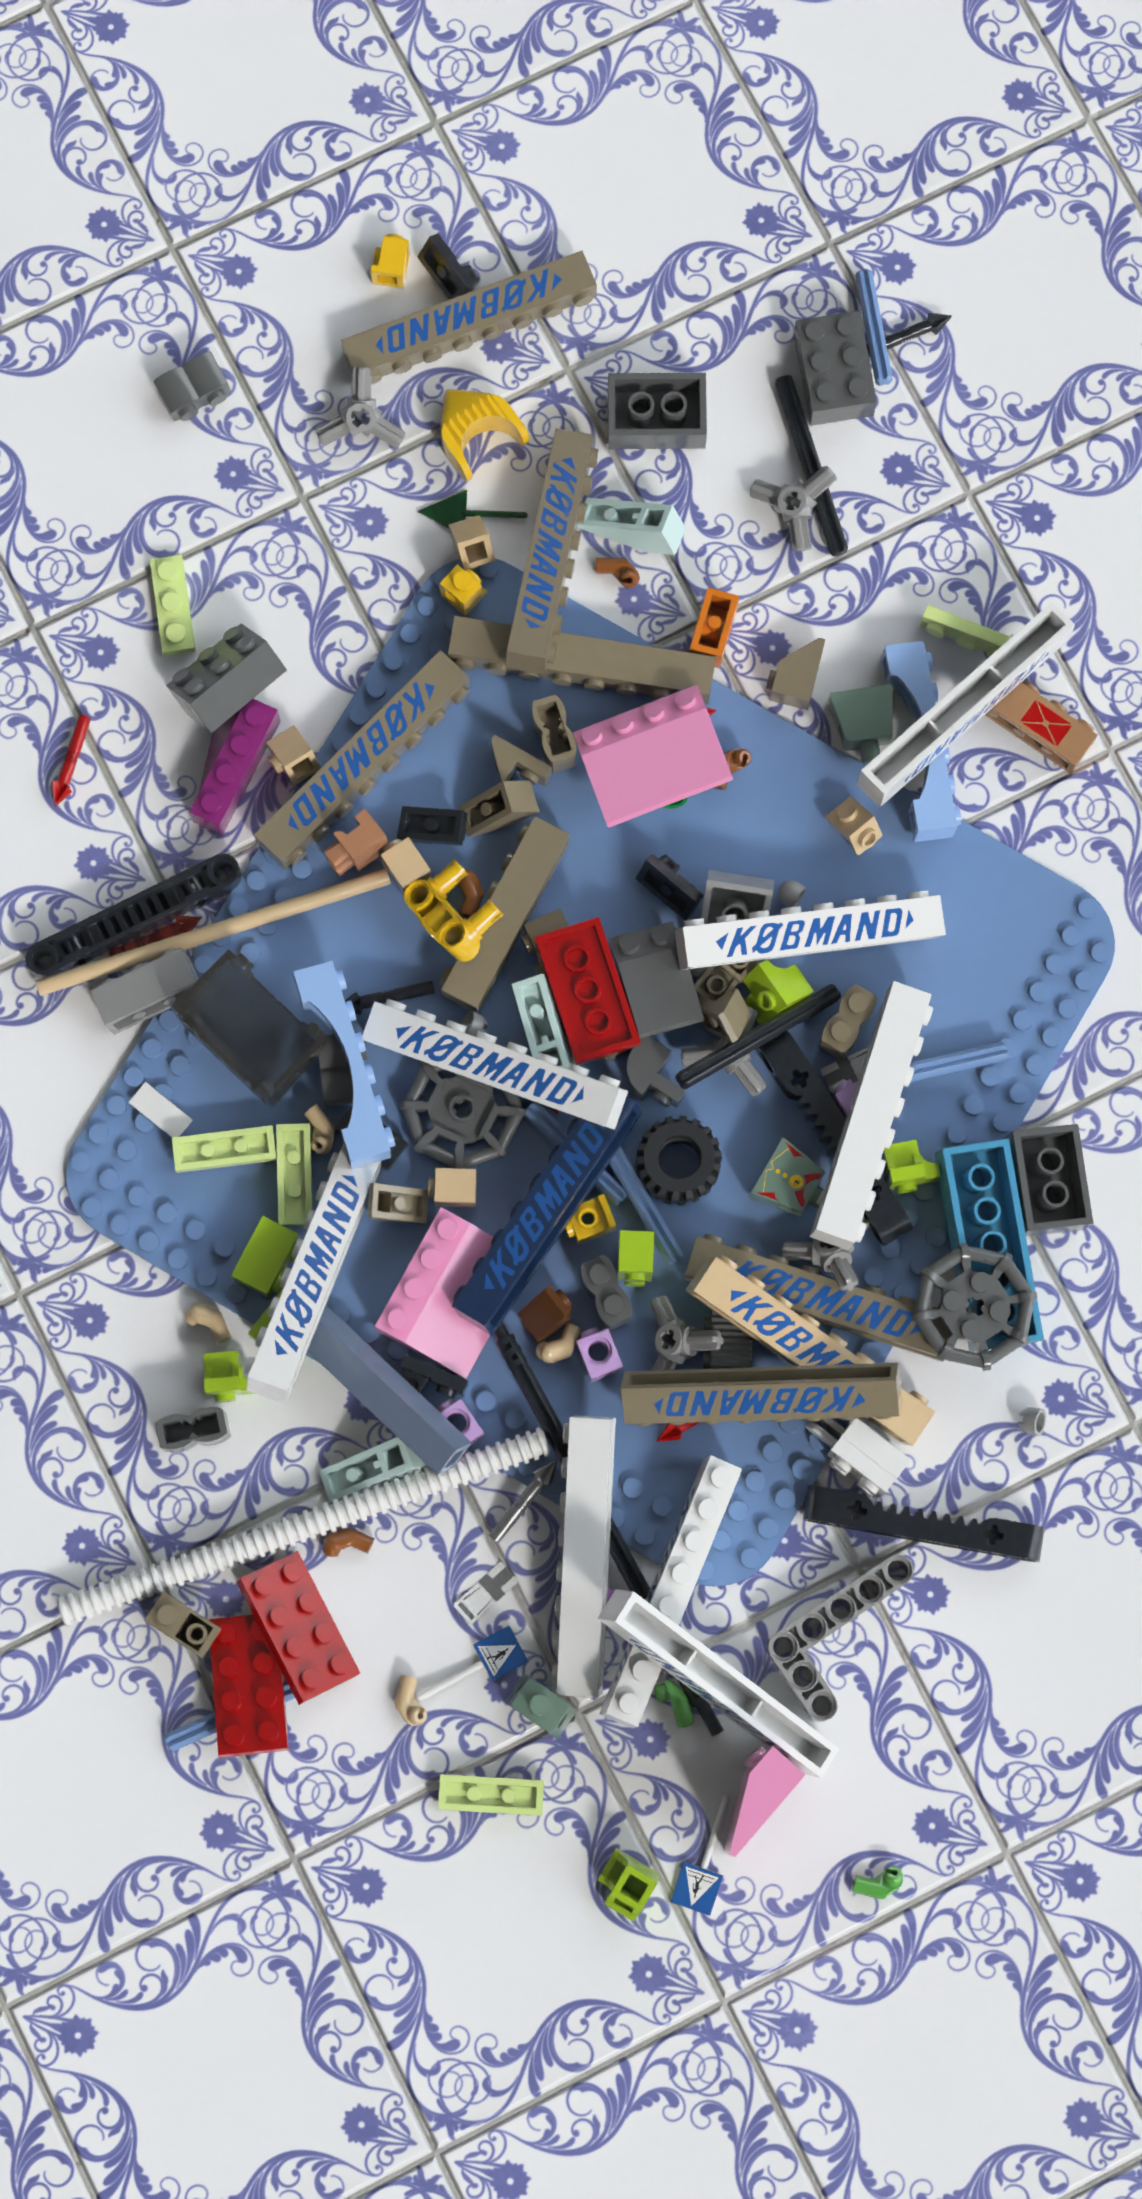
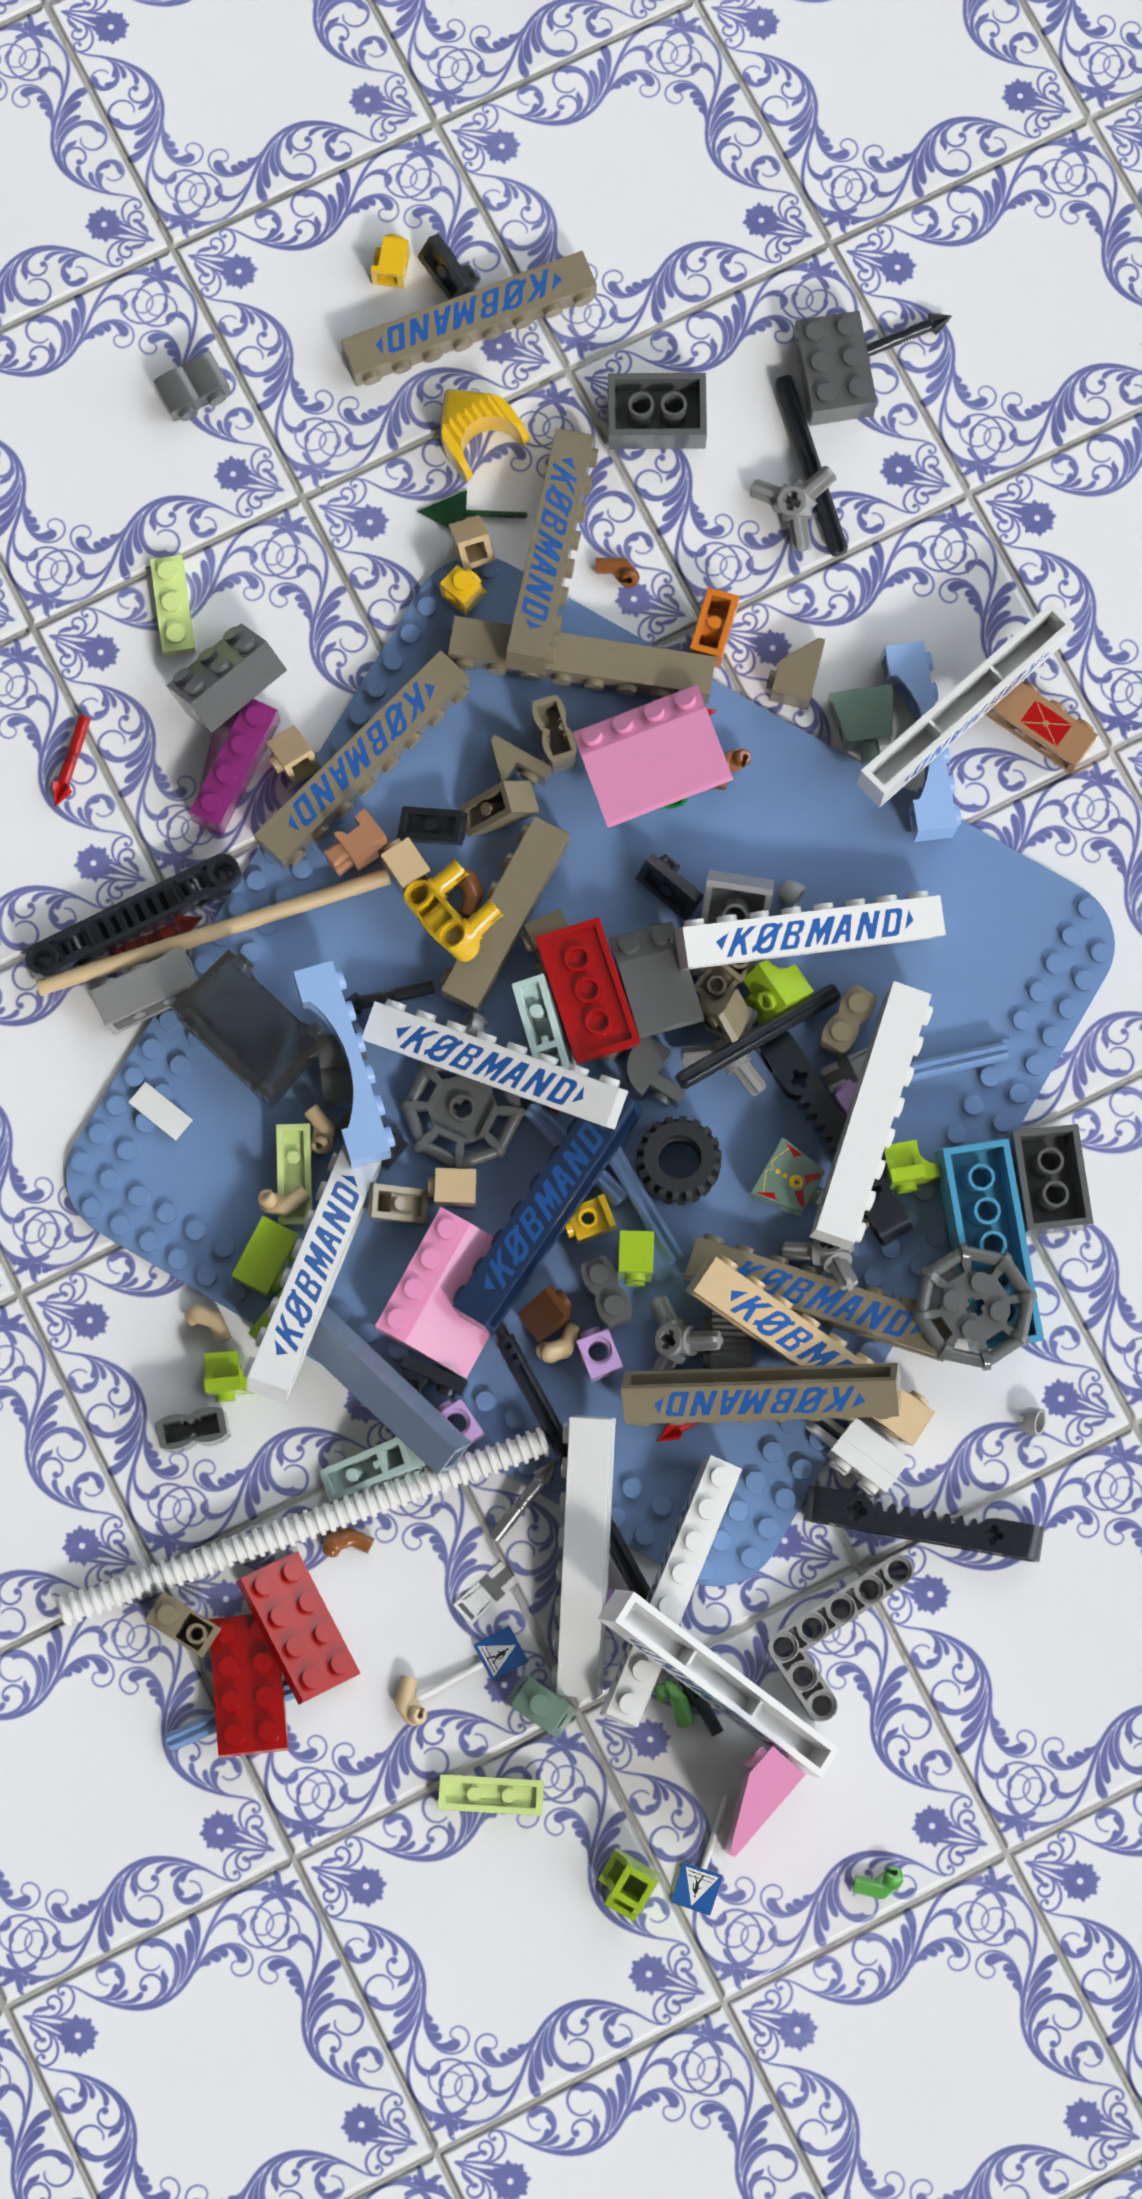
(224, 1149): yellowish green plate -> none
(282, 1204): none -> tan arm
(346, 421): light grey bush -> none
(635, 524): light aqua slope -> none
(855, 825): tan bracket -> none
(873, 327): medium blue axle -> none
(966, 633): yellowish green plate -> none

